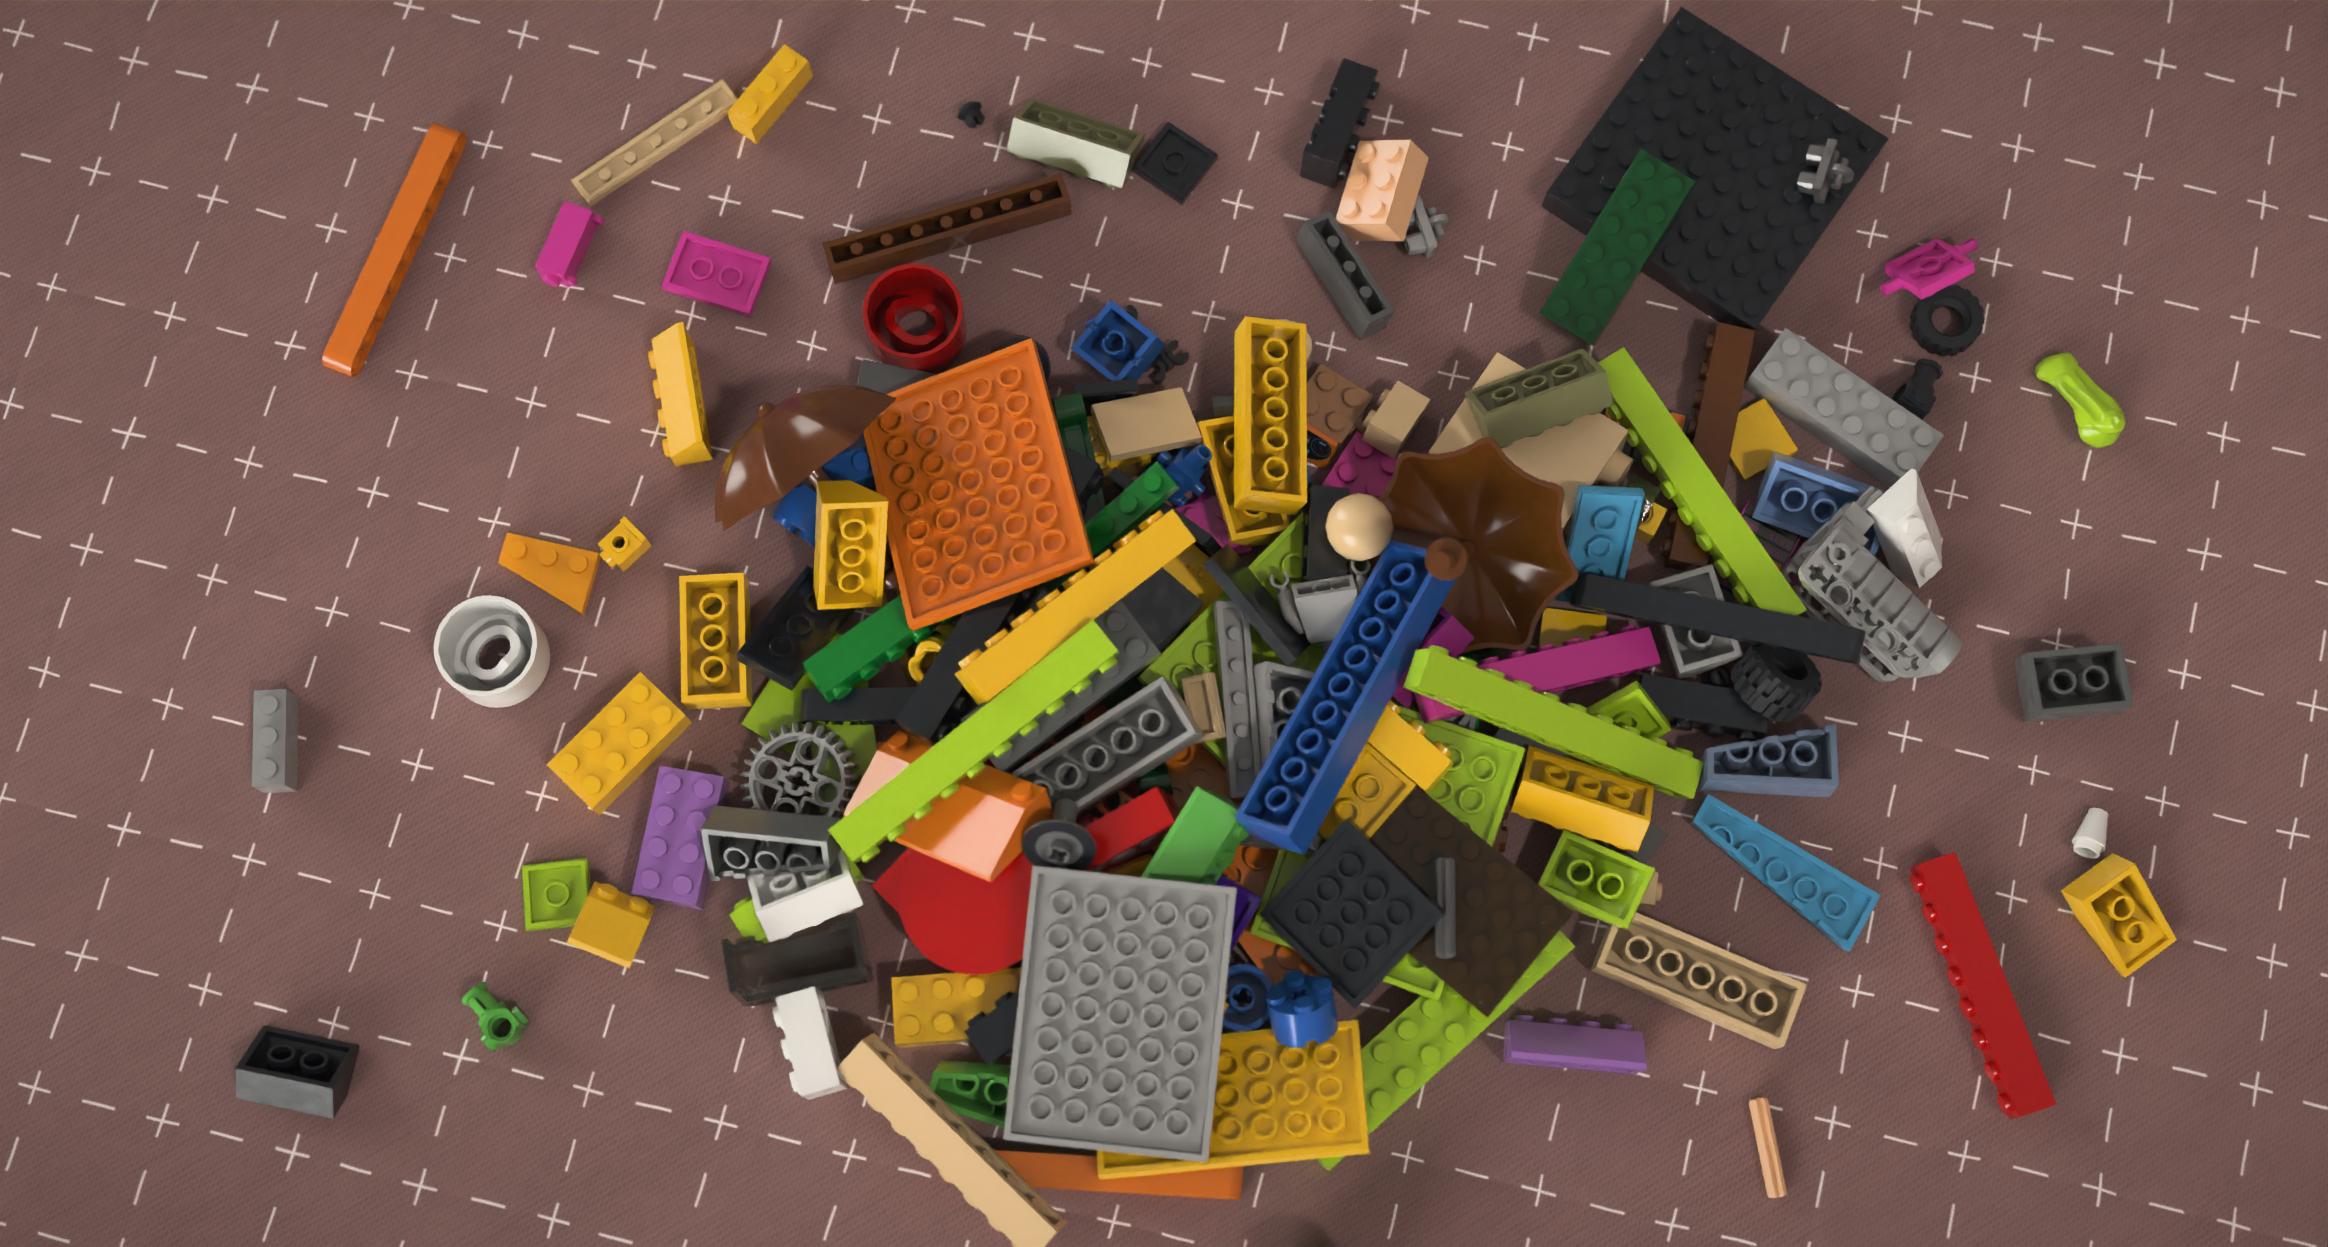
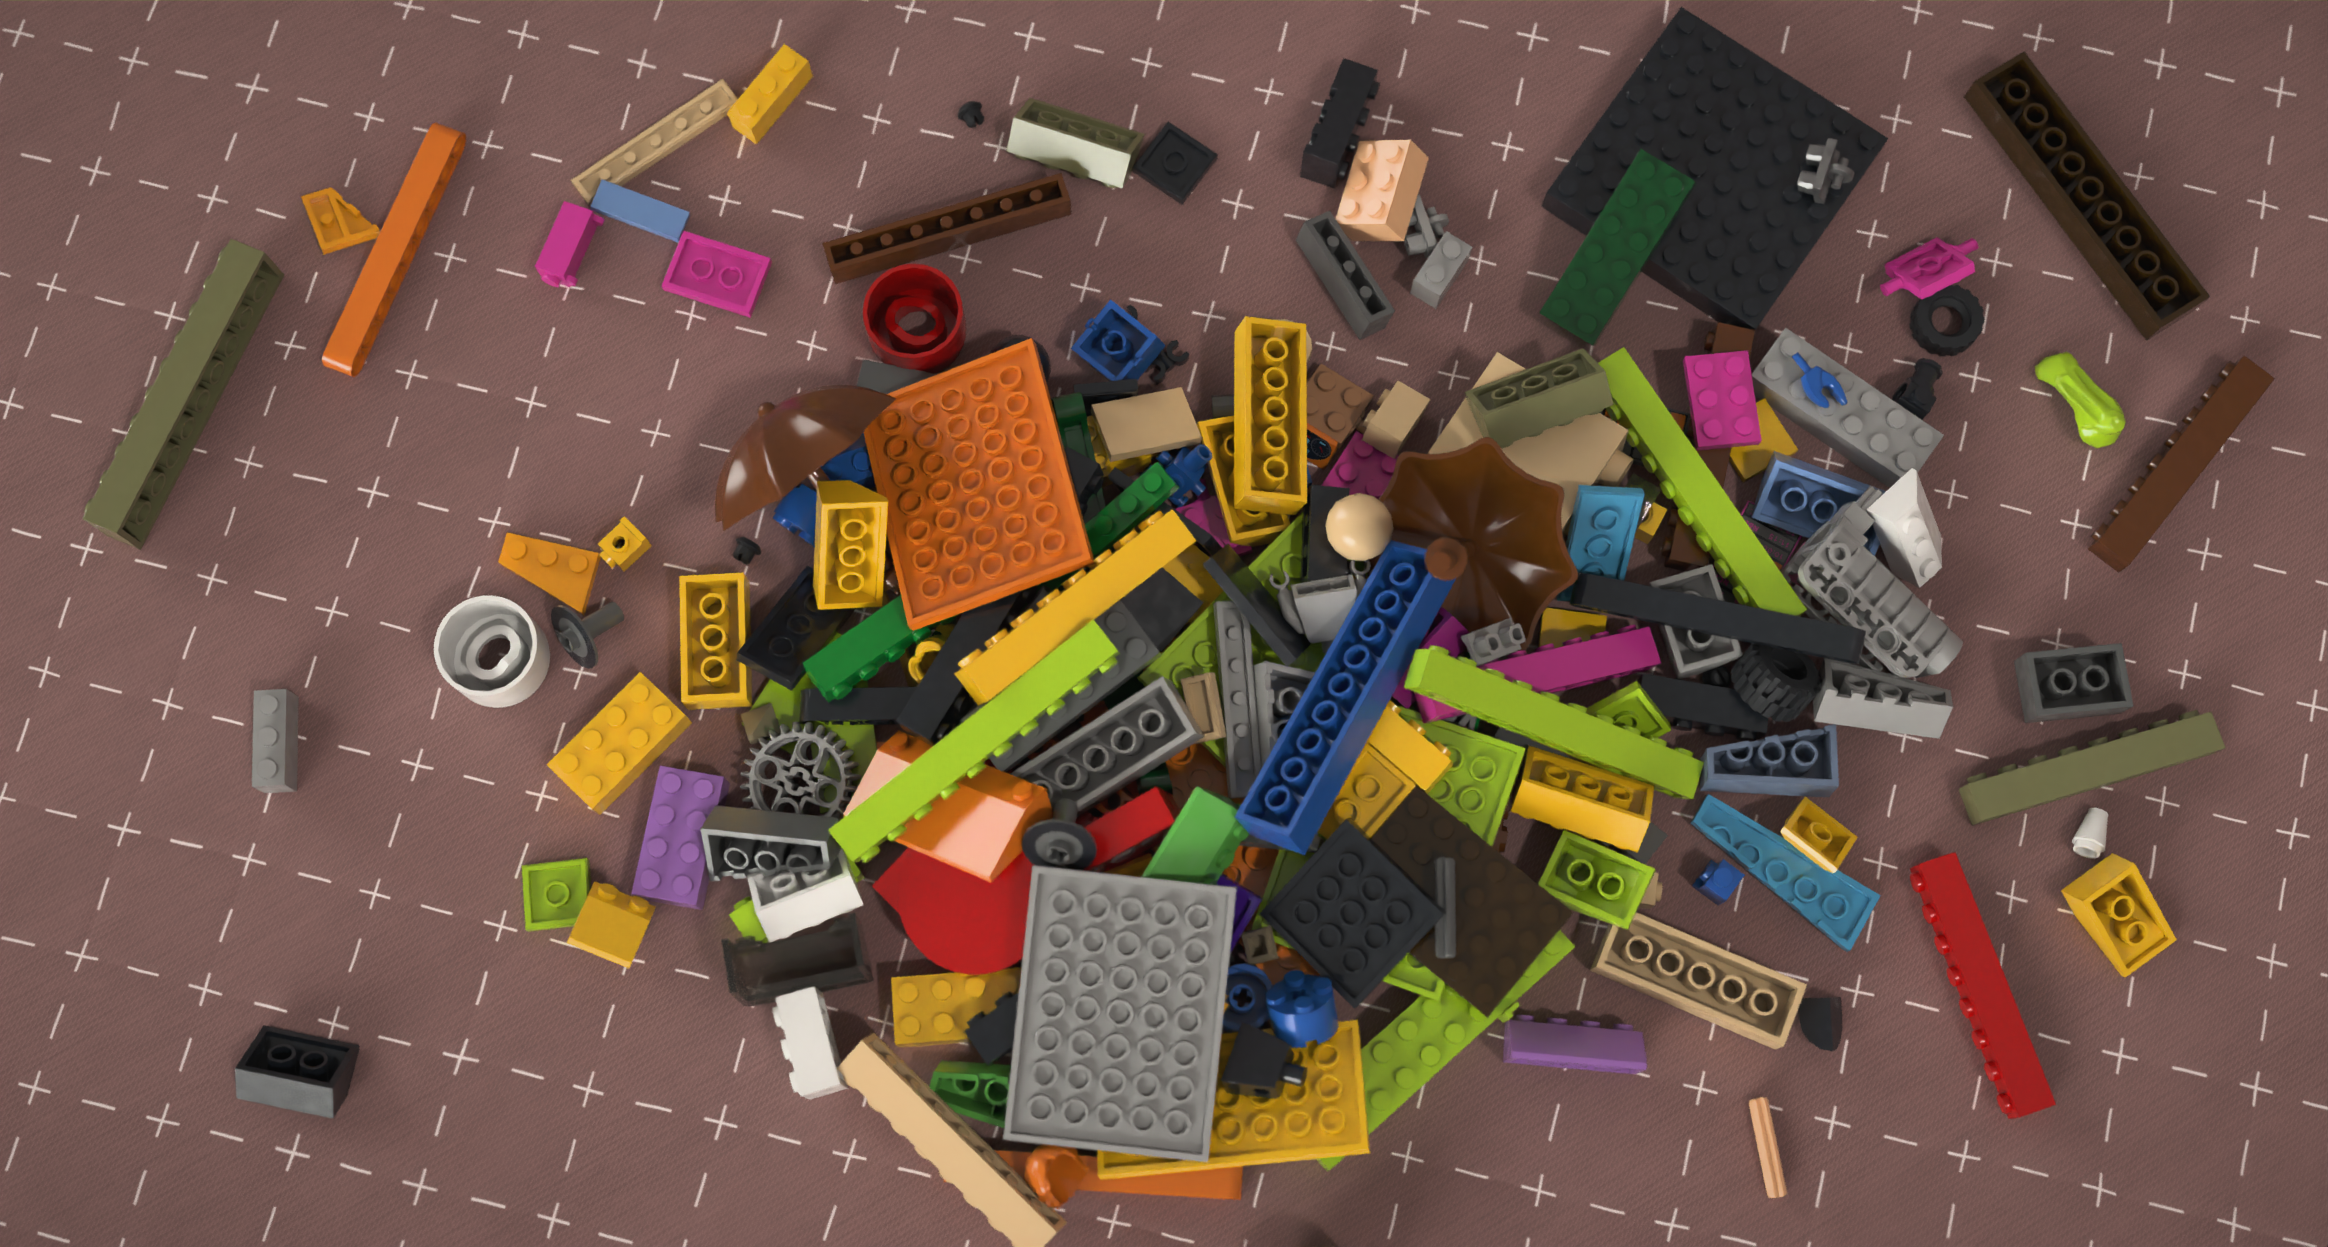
(184, 394): none -> olive brick
(337, 222): none -> light orange wing
(493, 1016): bright green connector -> none
(578, 634): none -> dark grey piece
(640, 211): none -> medium blue tile
(680, 397): yellow slope -> none
(746, 550): none -> black piece
(759, 722): none -> dark tan slope
(1054, 1173): none -> orange hair
(1259, 945): none -> dark tan slope
(1260, 1065): none -> black torso
(1441, 270): none -> light grey brick
(1494, 641): none -> light grey hips
(1507, 1014): none -> lime piece
(1718, 881): none -> blue brick
(1722, 400): none -> dark pink plate
(1815, 380): none -> blue hand
(1818, 835): none -> yellow slope
(1822, 1021): none -> black brick
(1880, 701): none -> light grey wedge
(2086, 196): none -> dark brown brick
(2091, 767): none -> olive brick
(2180, 464): none -> reddish brown brick

